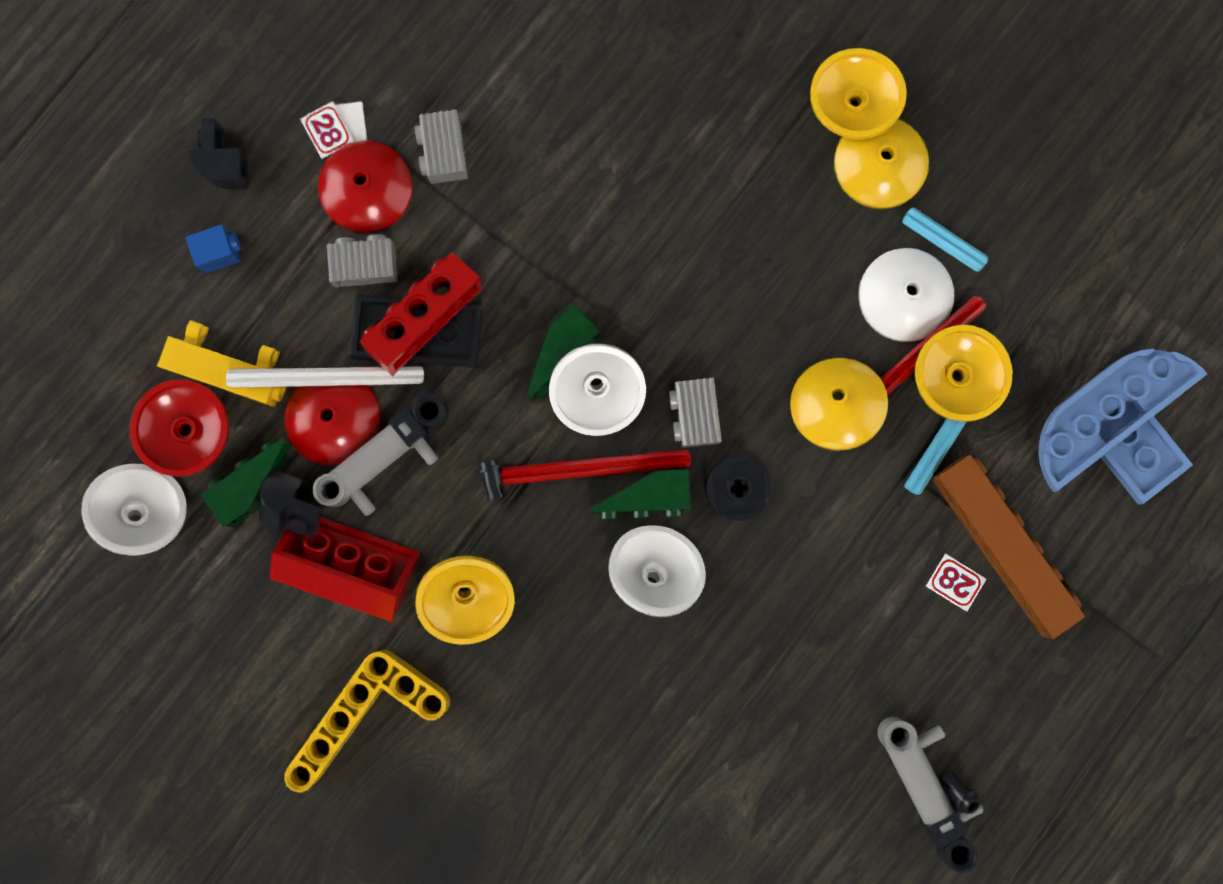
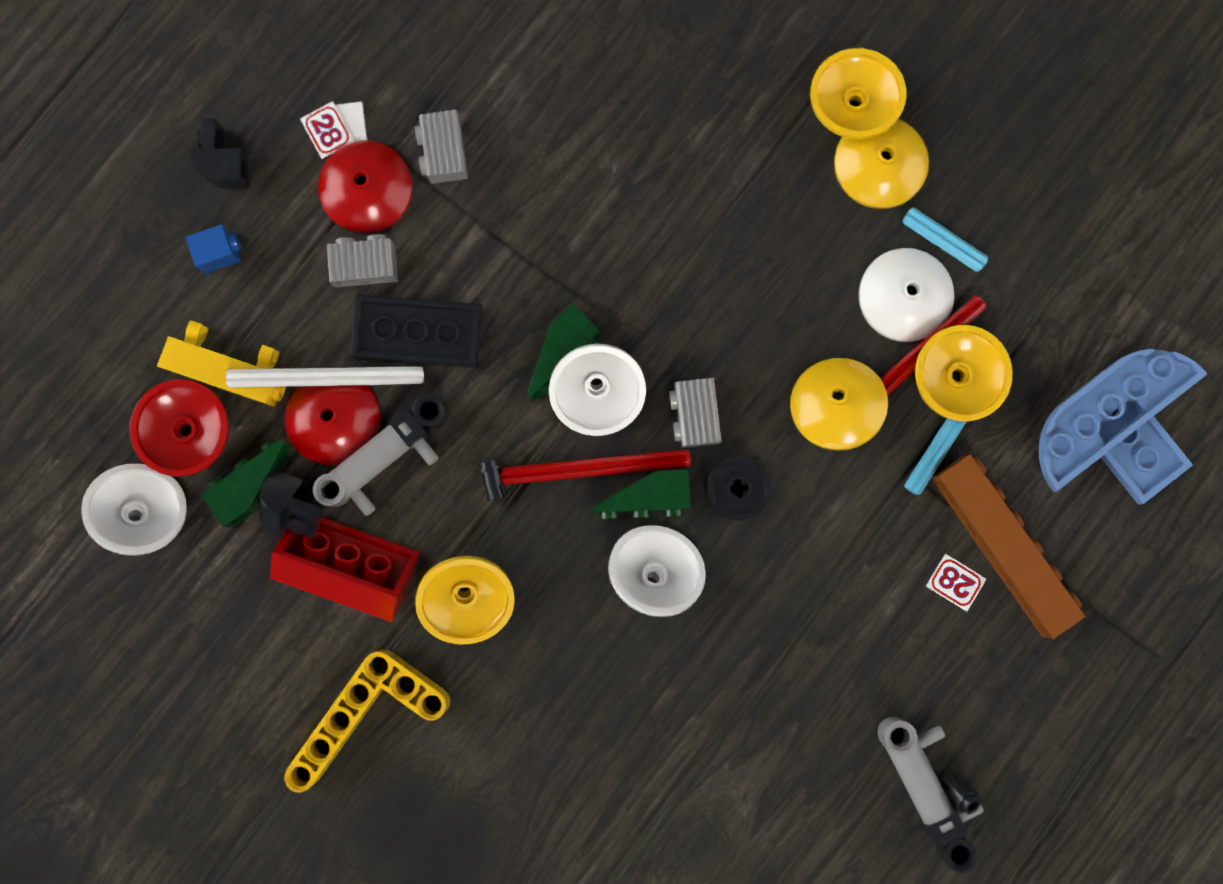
(419, 330): red brick -> none

